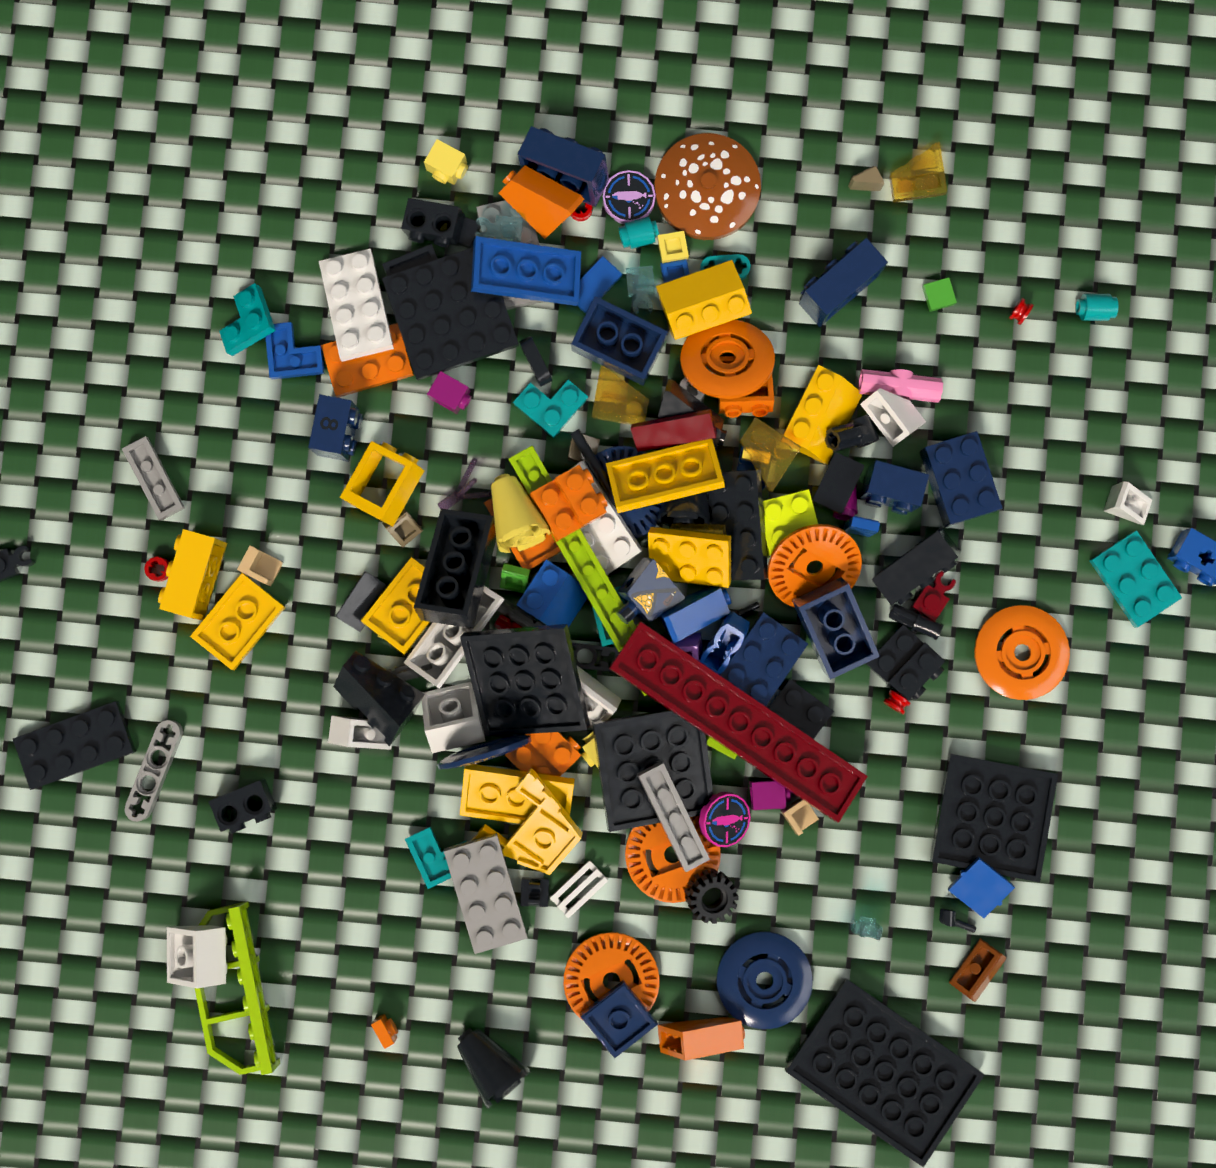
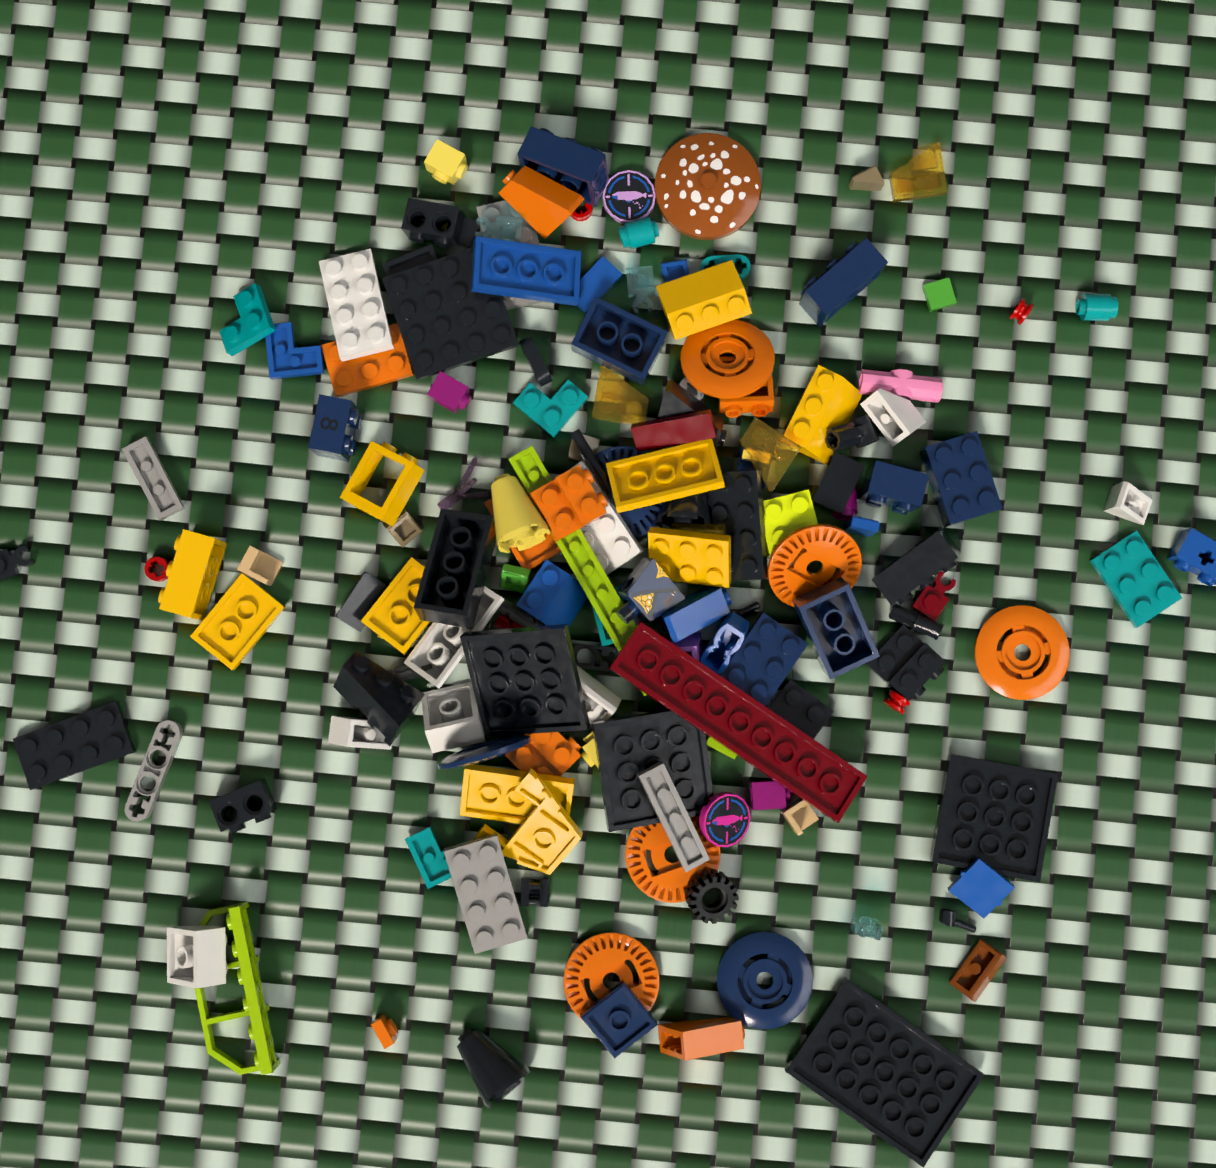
(562, 905): white tile -> none
(672, 246): light yellow plate -> none

